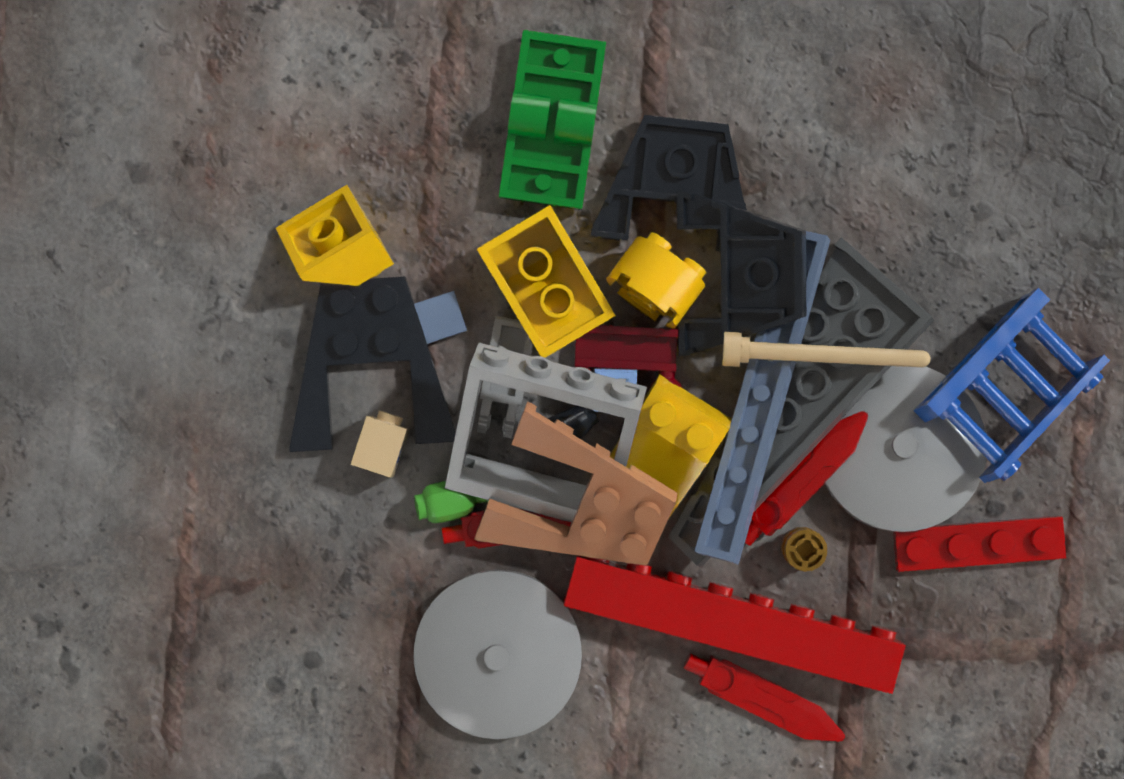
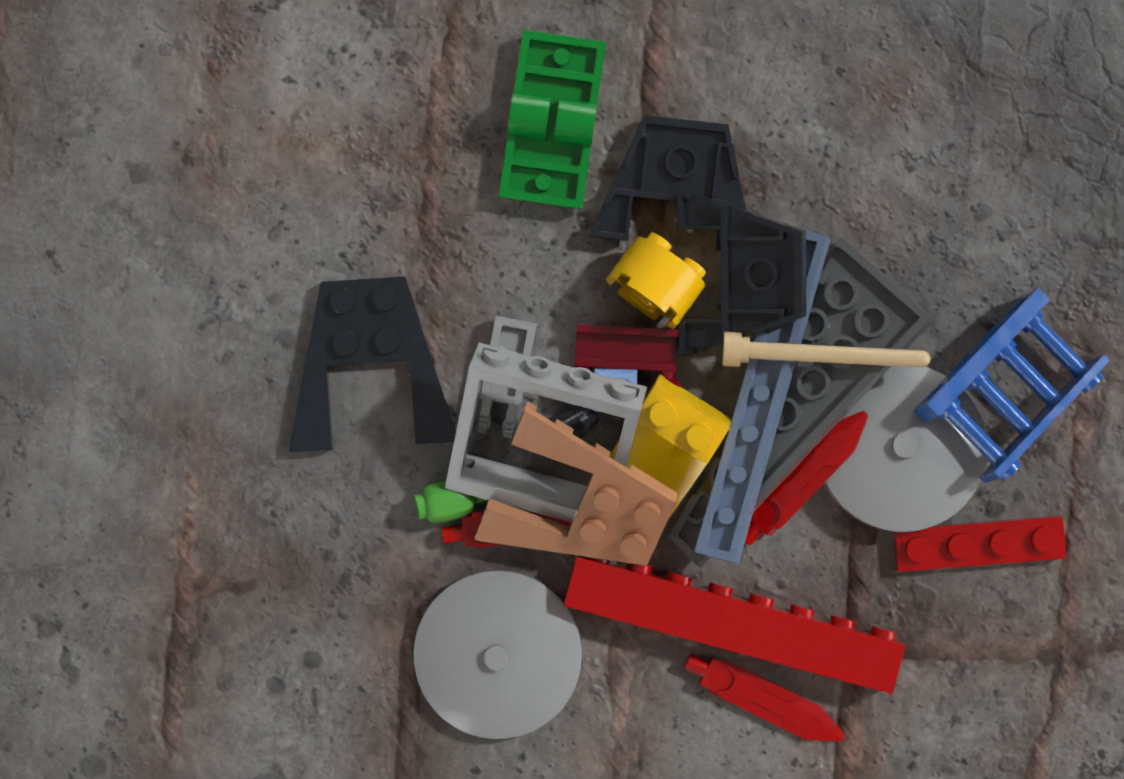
(334, 242): yellow slope -> none
(380, 444): tan brick -> none
(440, 317): sand blue tile -> none
(546, 281): yellow slope -> none
(797, 546): pearl gold wheel -> none

